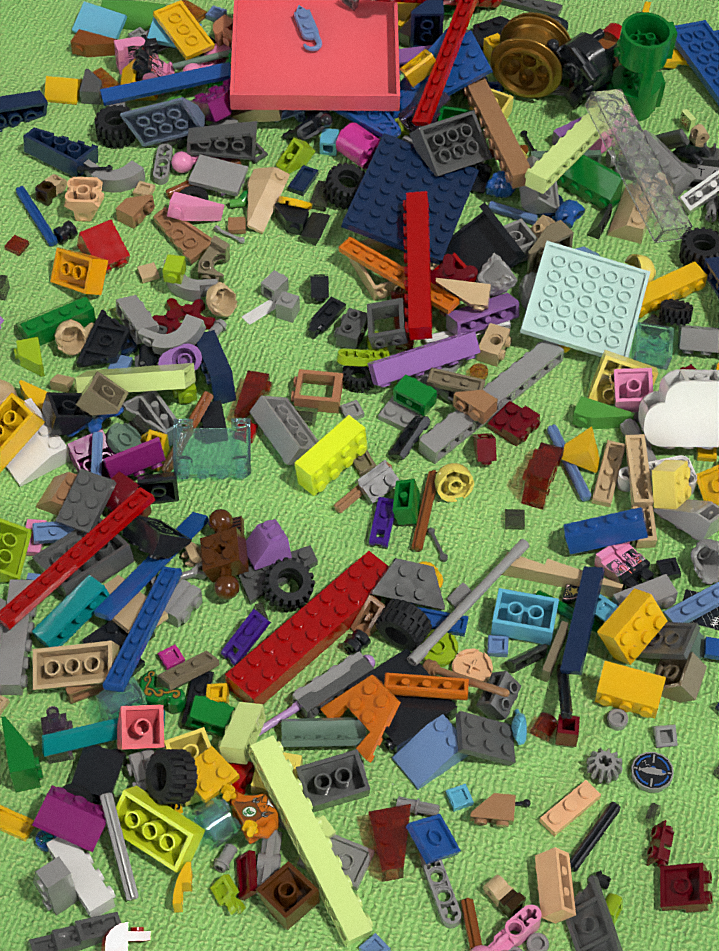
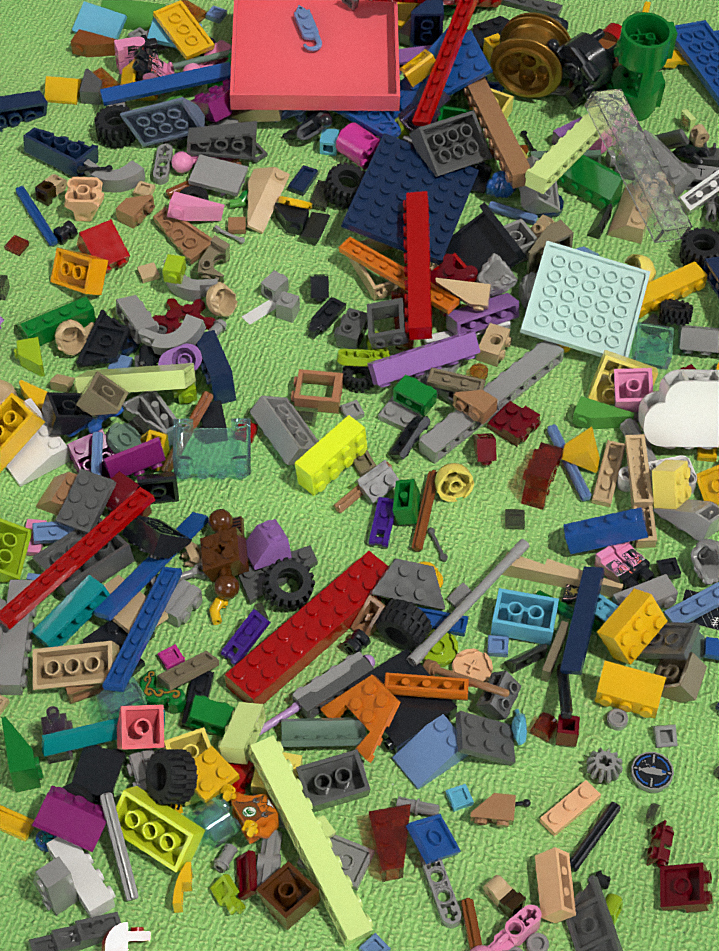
(215, 608): none -> yellow arm
(218, 692): yellow slope -> none
(223, 31): nougat brick -> none
(254, 386): clear red slope -> none
(295, 156): lime slope -> none
(569, 212): blue hair -> none

